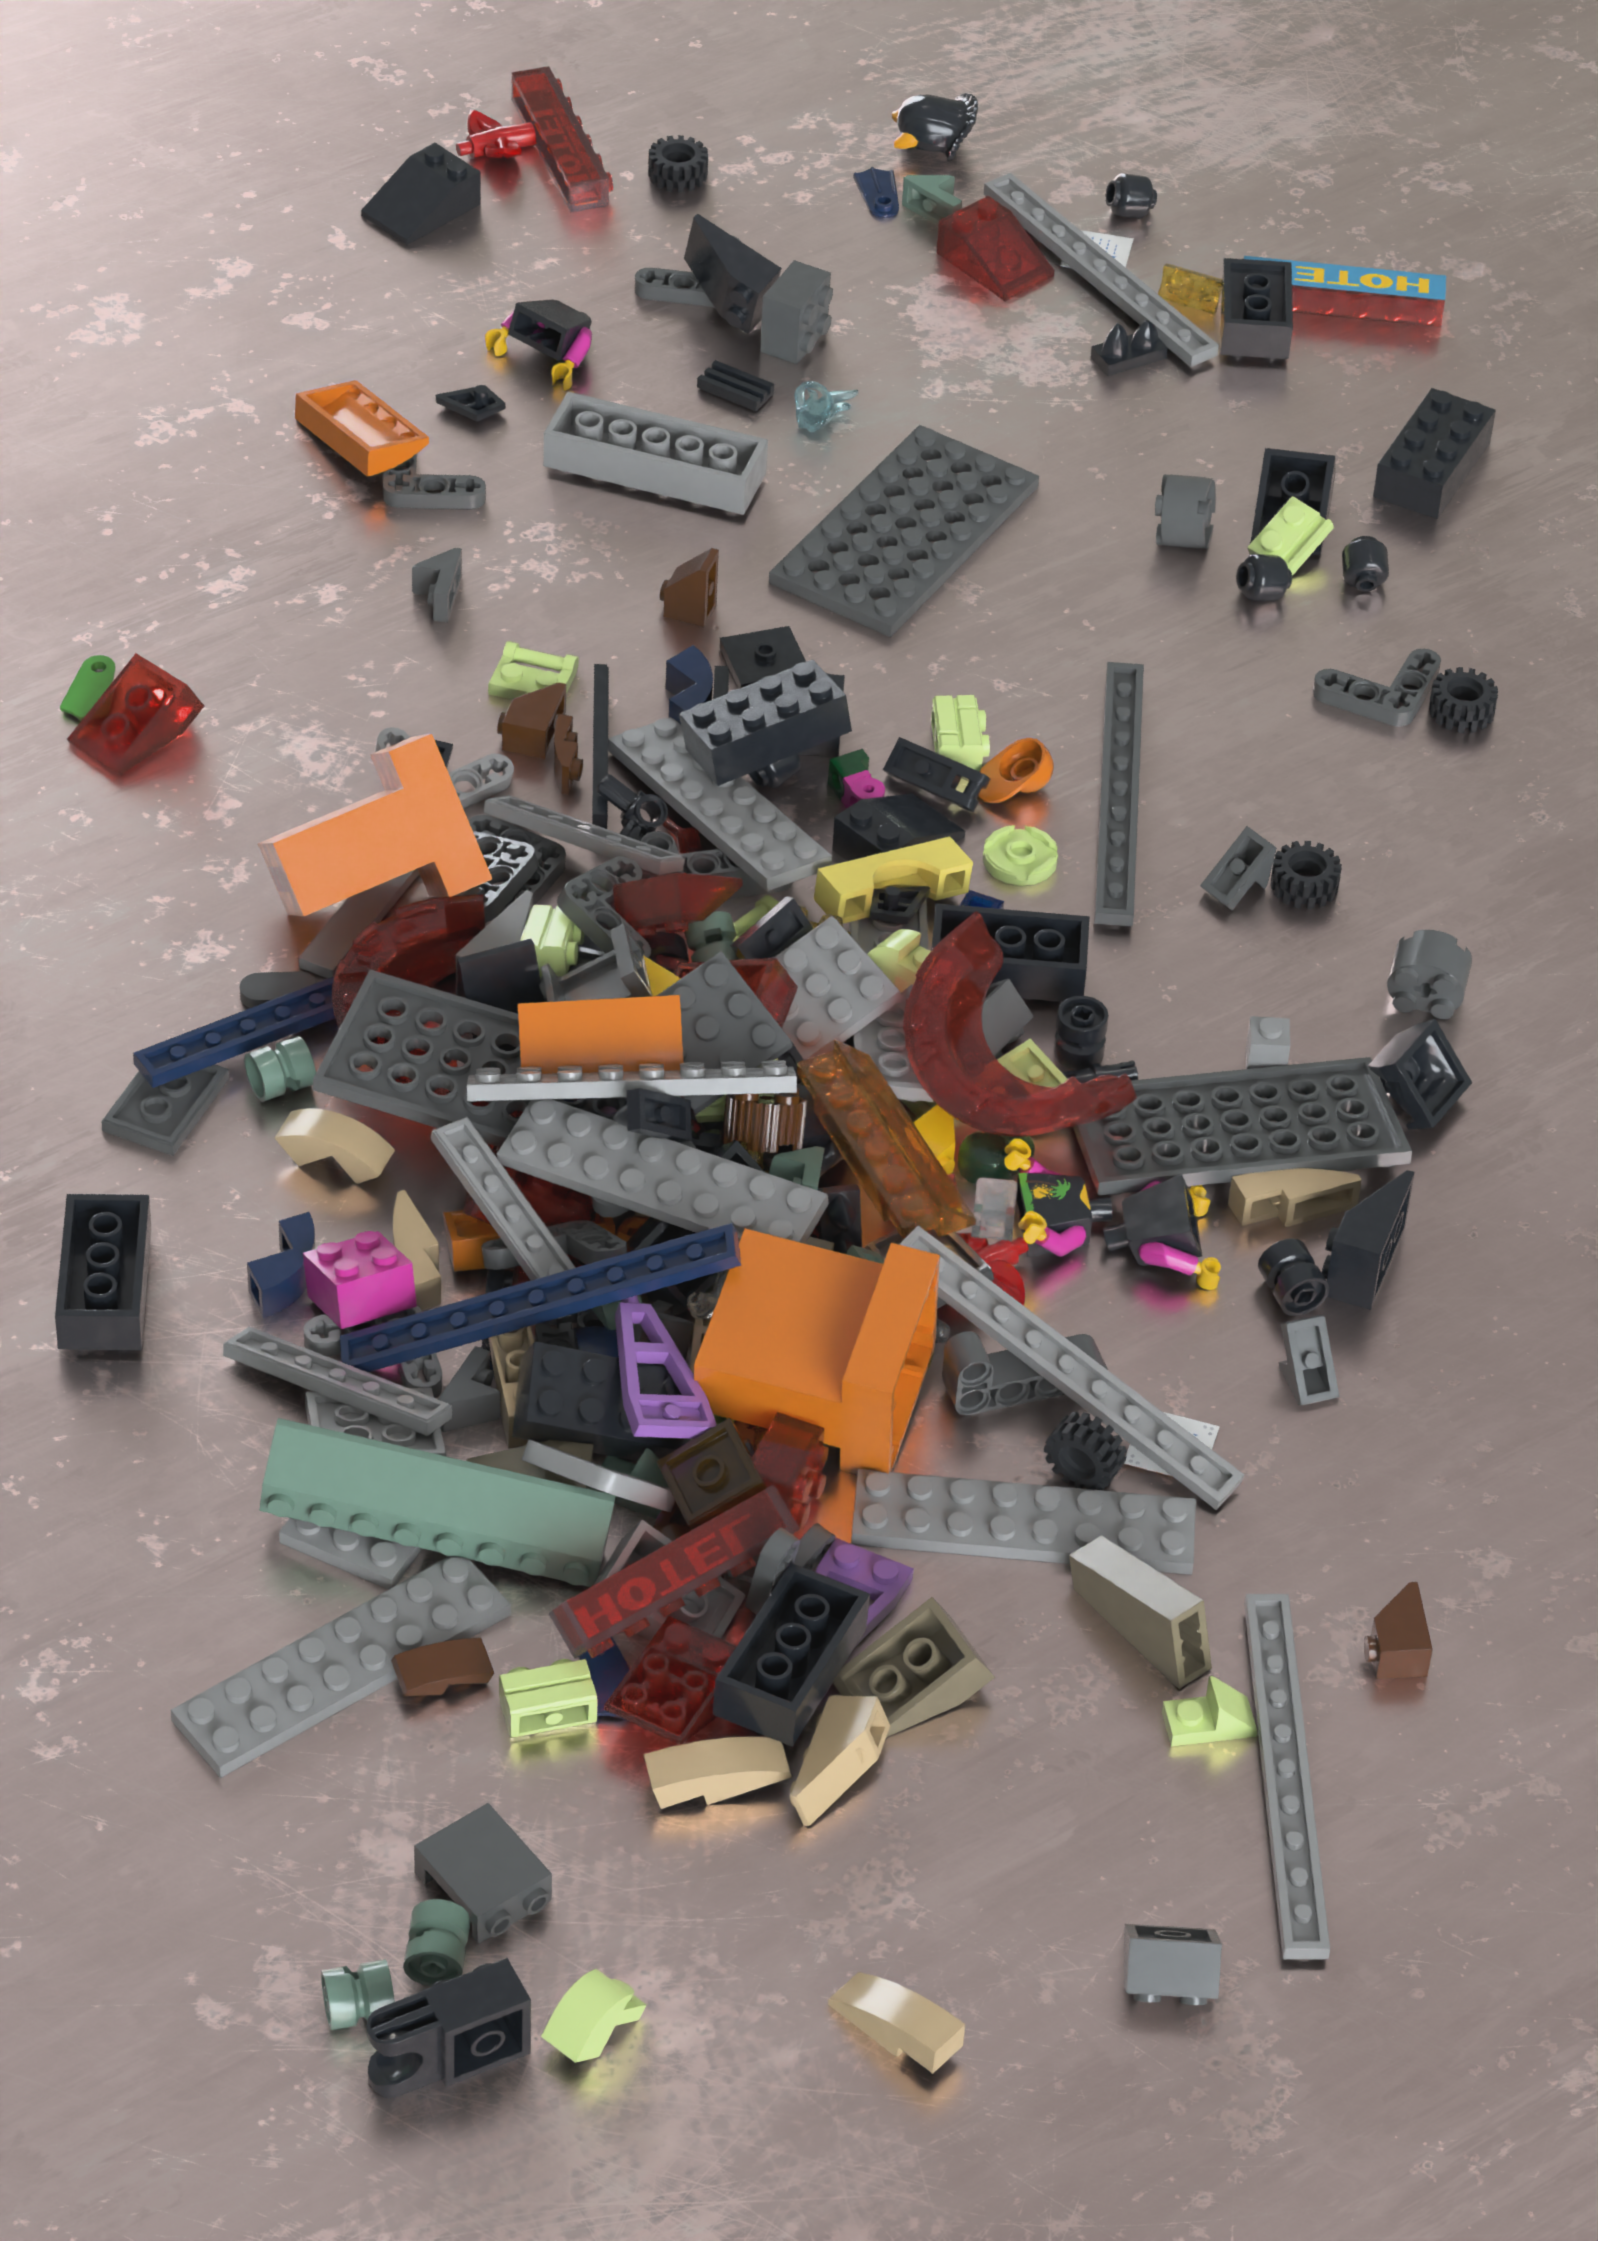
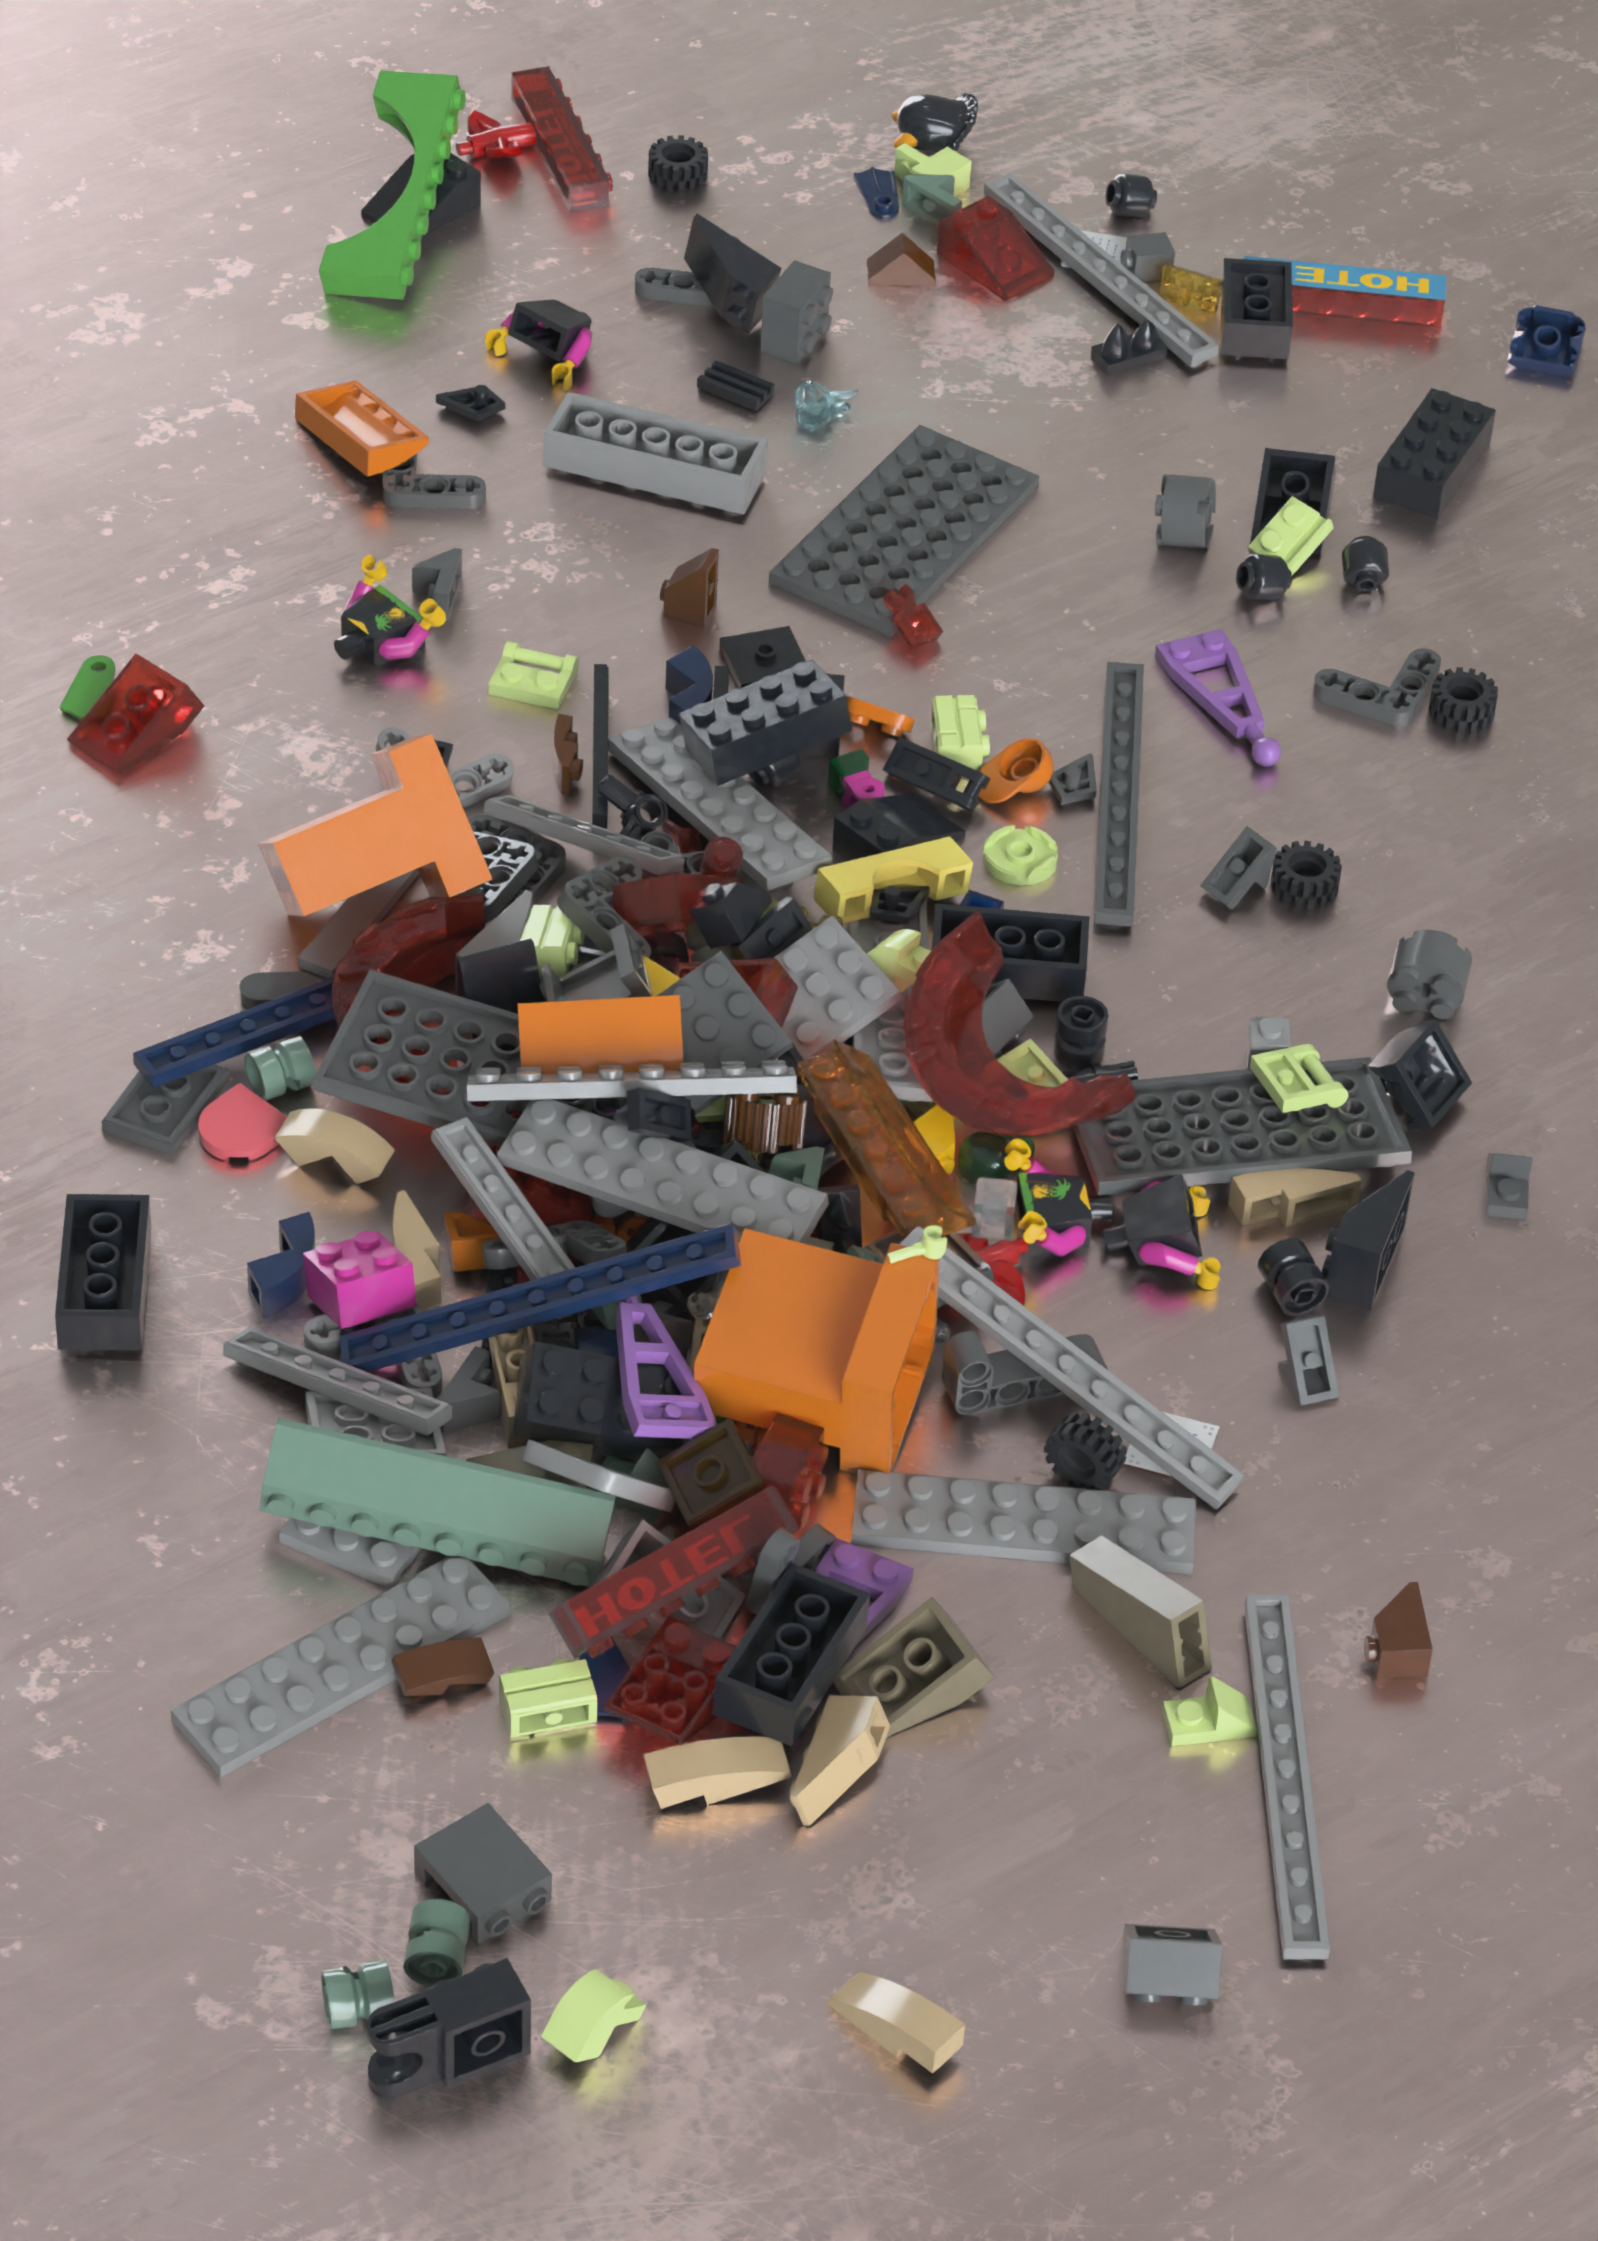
(239, 1125): none -> coral tile
(381, 624): none -> torso
(383, 255): none -> bright green arch
(531, 721): reddish brown slope -> none
(721, 858): none -> clear red brick
(728, 912): none -> black slope
(892, 722): none -> orange plate
(901, 265): none -> reddish brown slope
(912, 620): none -> clear red plate
(931, 1246): none -> yellowish green hand
(945, 162): none -> yellowish green brick
(1075, 781): none -> dark grey piece
(1147, 255): none -> dark grey brick
(1211, 650): none -> medium lavender plate
(1288, 1083): none -> yellowish green plate
(1508, 1185): none -> dark grey slope
(1547, 341): none -> dark blue slope

